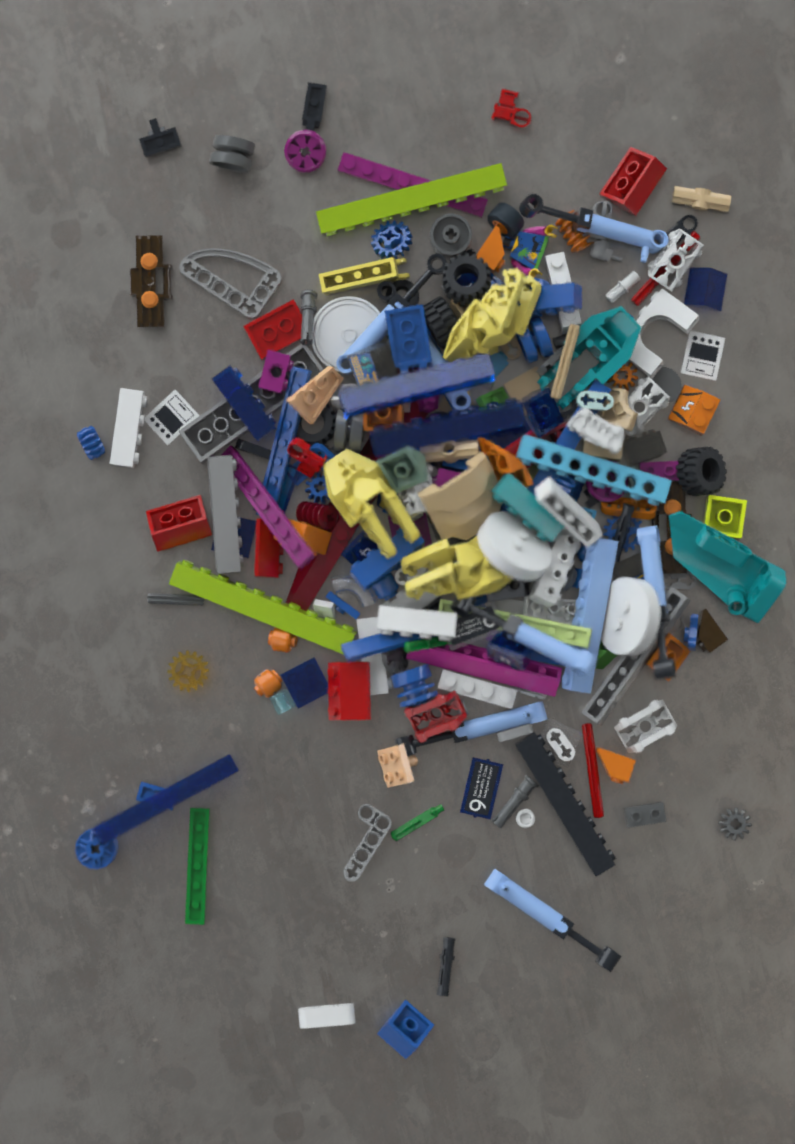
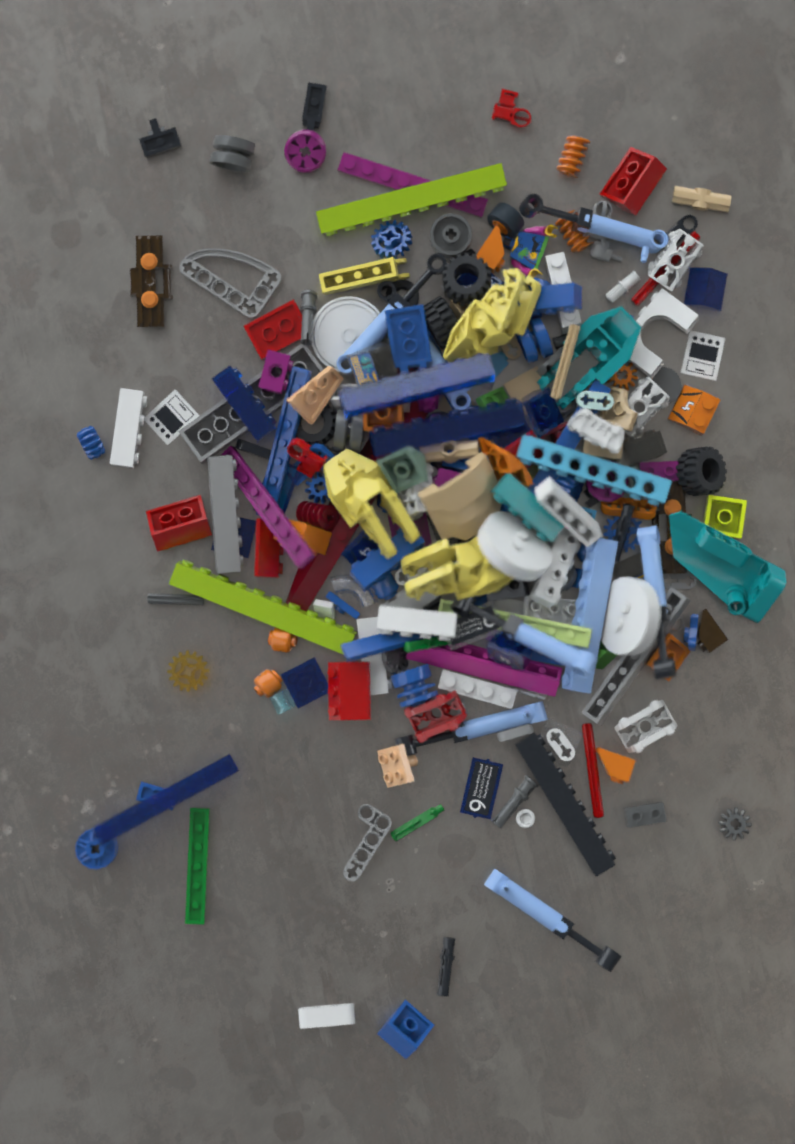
(572, 155): none -> orange piece

